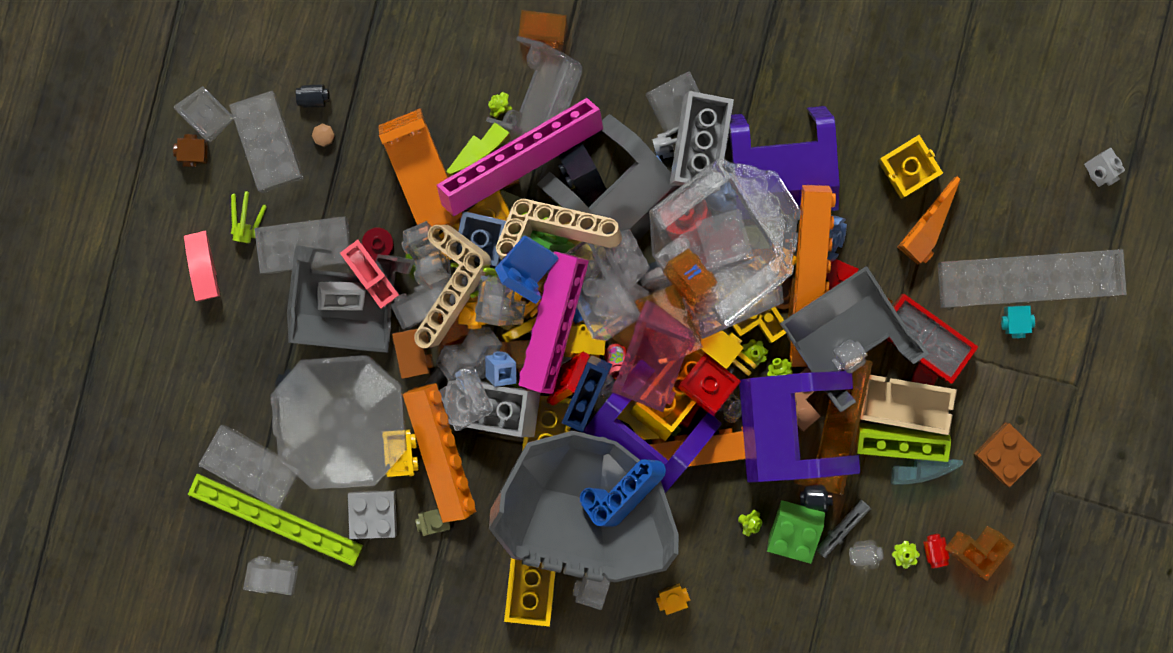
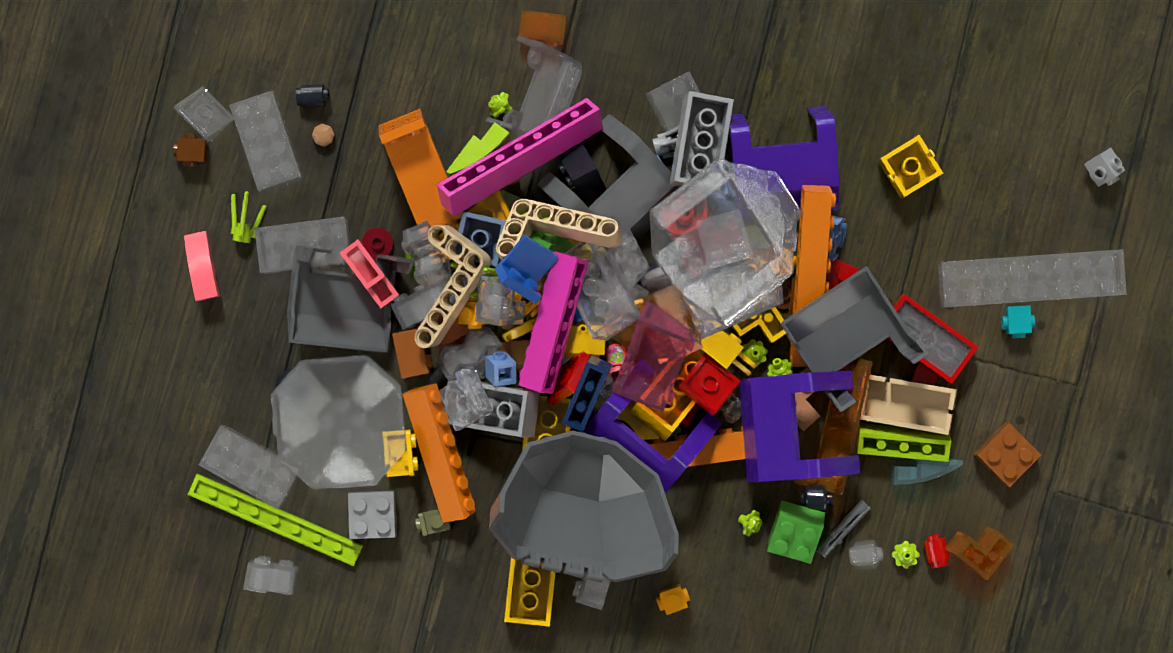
(340, 296): light grey slope -> none
(612, 507): blue beam -> none
(690, 277): clear orange brick -> none
(849, 356): clear head -> none
(925, 233): orange wedge -> none

